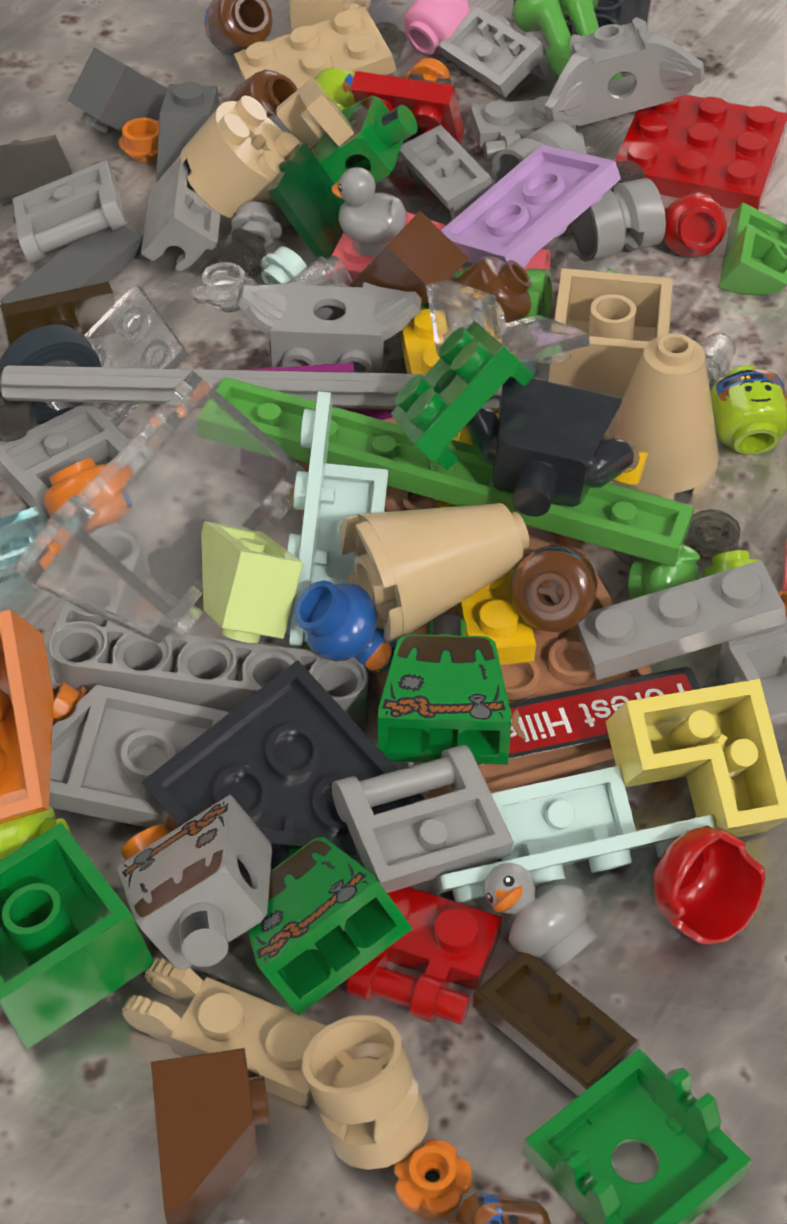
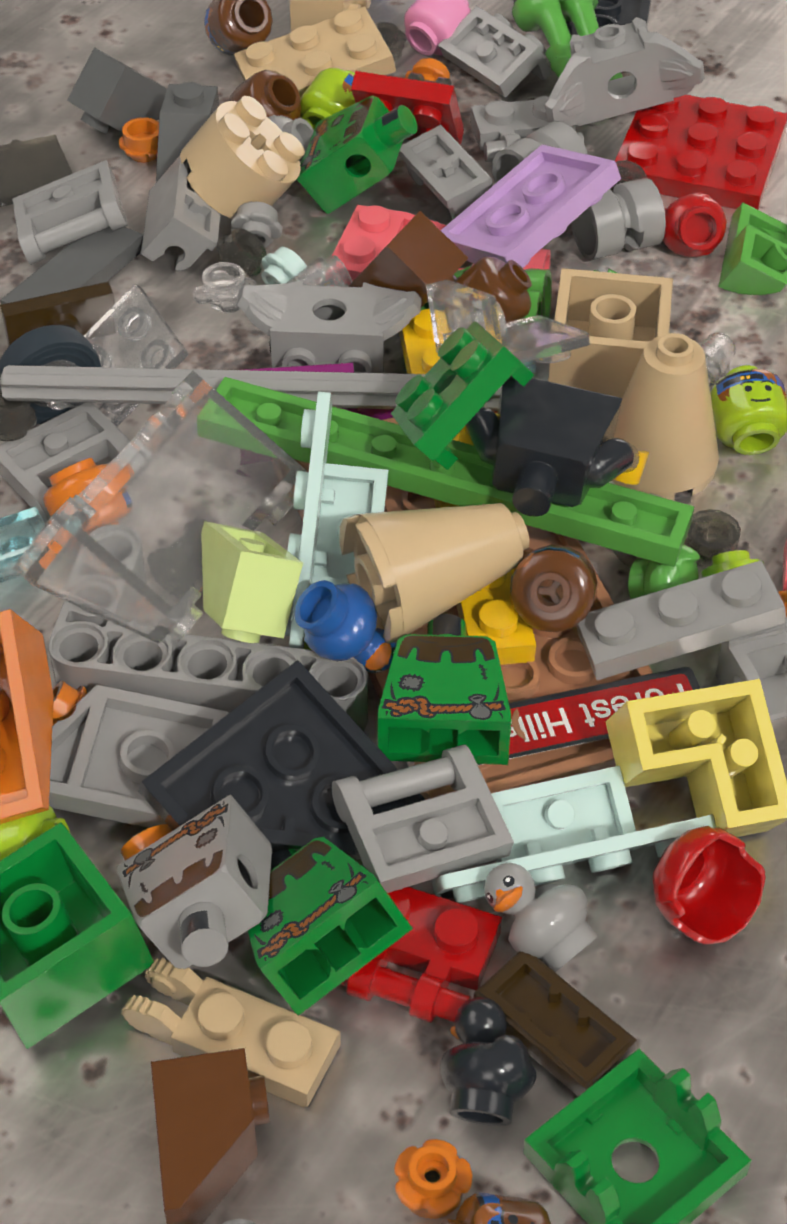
(307, 201): dark green piece -> none
(313, 115): tan bracket -> none
(365, 1091): tan wheel -> none
(367, 215): light grey animal -> none
(488, 1068): none -> black animal

